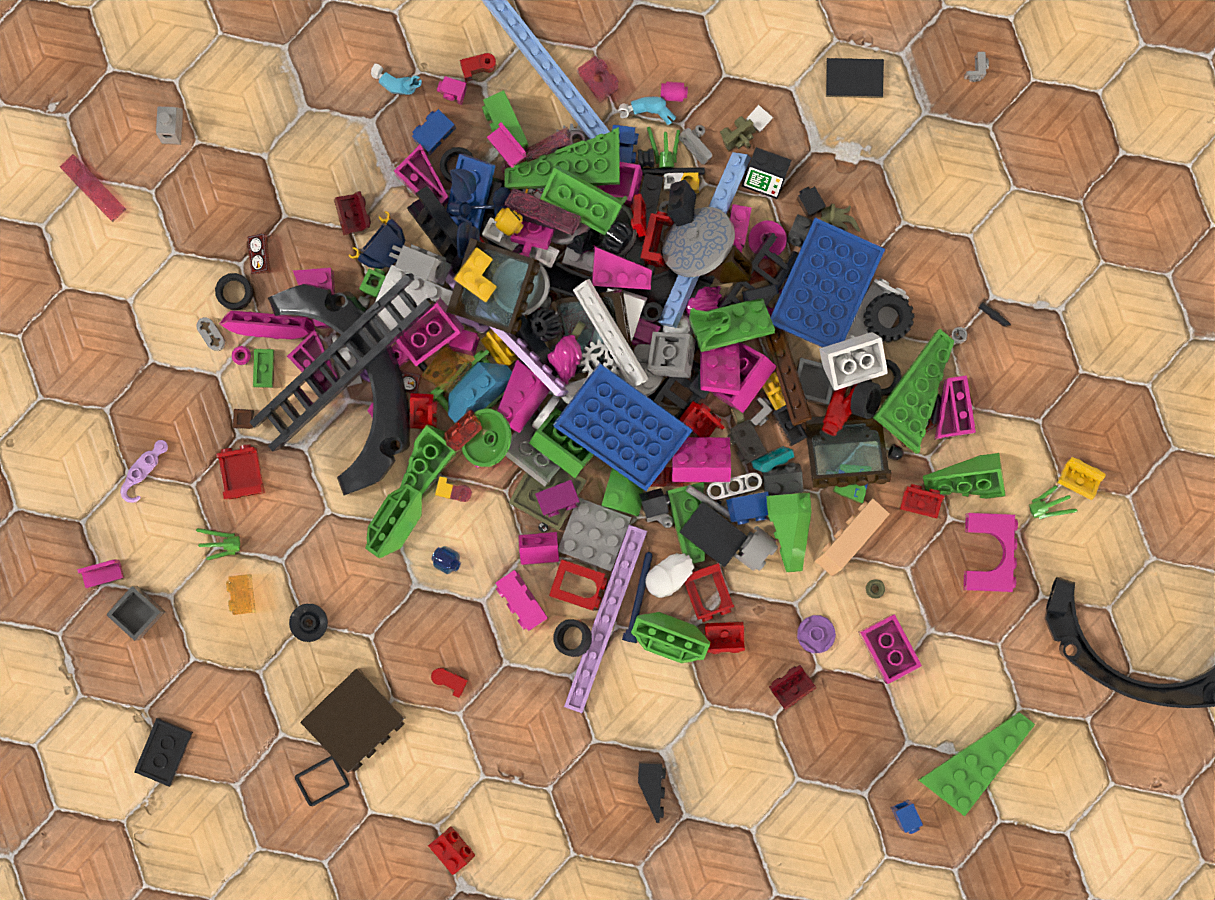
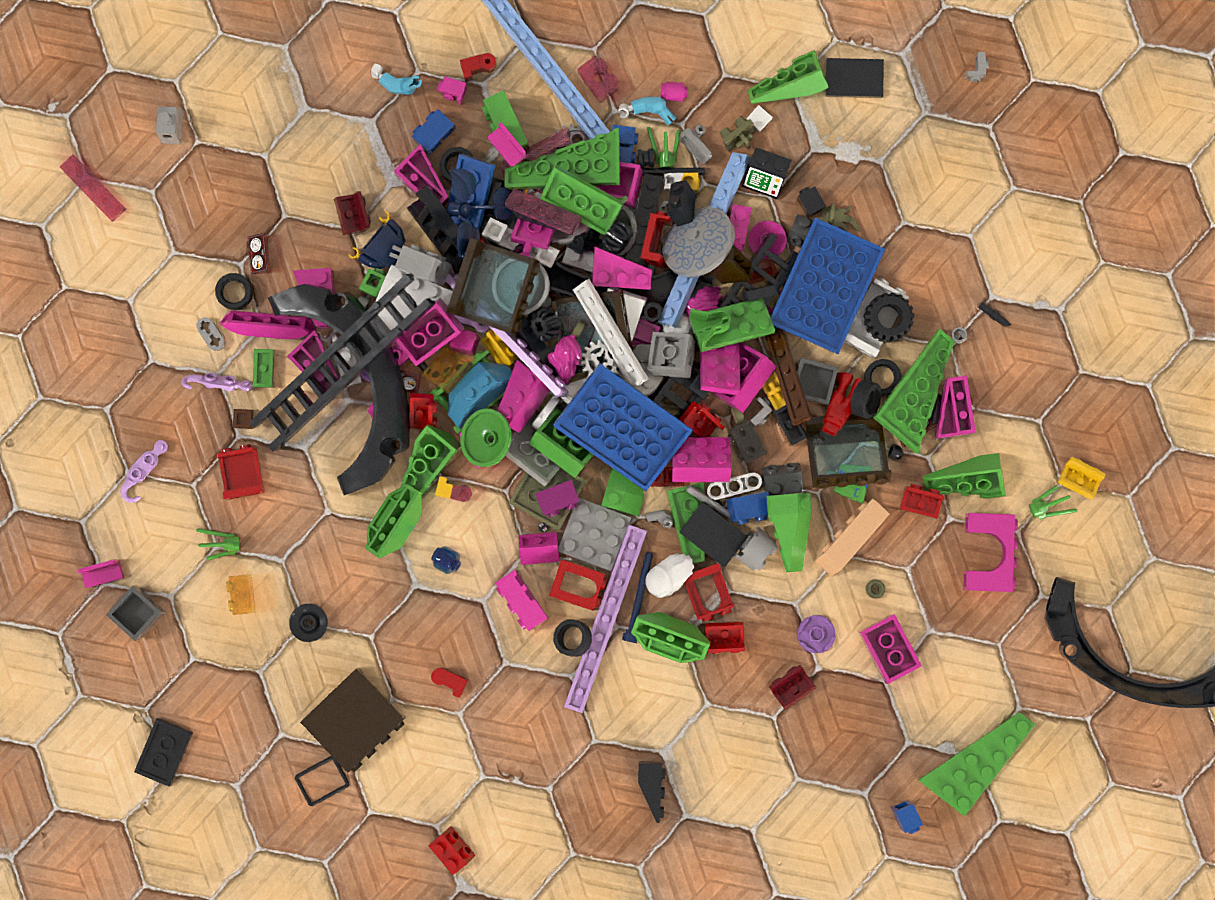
(212, 380): none -> lavender piece
(235, 353): dark pink plate -> none
(462, 431): clear red slope -> none
(471, 275): yellow plate -> none
(509, 221): yellow head -> none
(639, 215): red plate -> none
(654, 503): black brick -> none
(776, 457): teal plate -> none
(798, 80): none -> bright green wedge
(854, 360): white slope -> none

